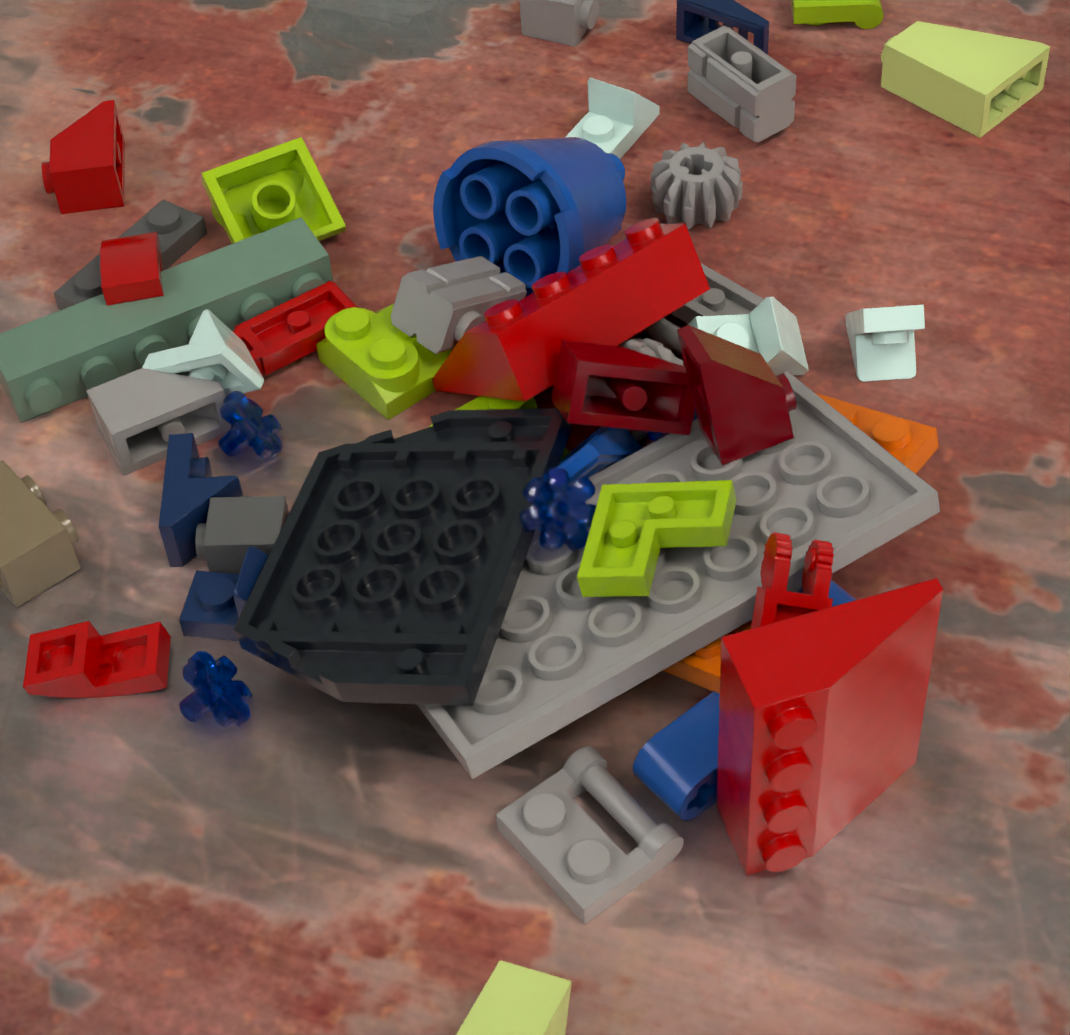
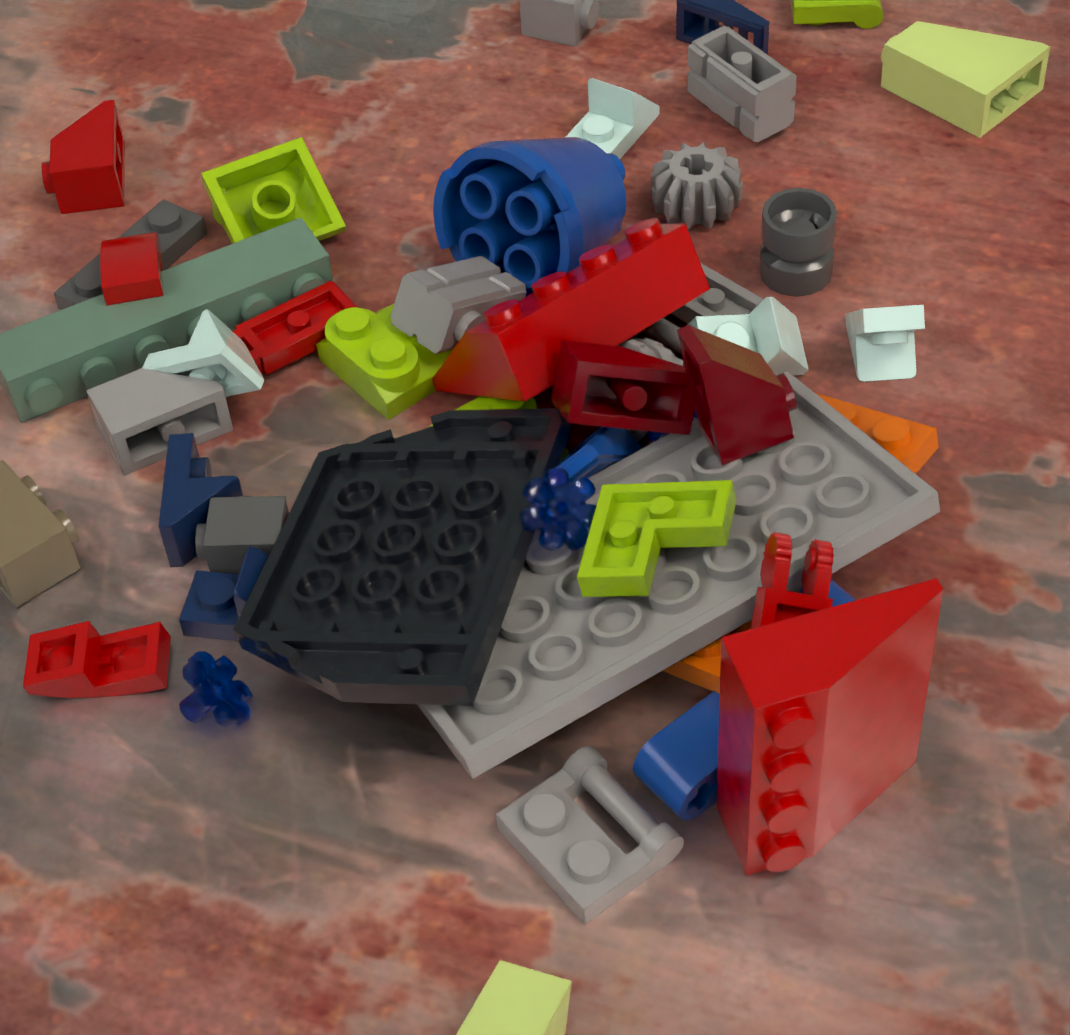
(248, 427): clear blue plant -> none
(797, 241): none -> dark grey wheel

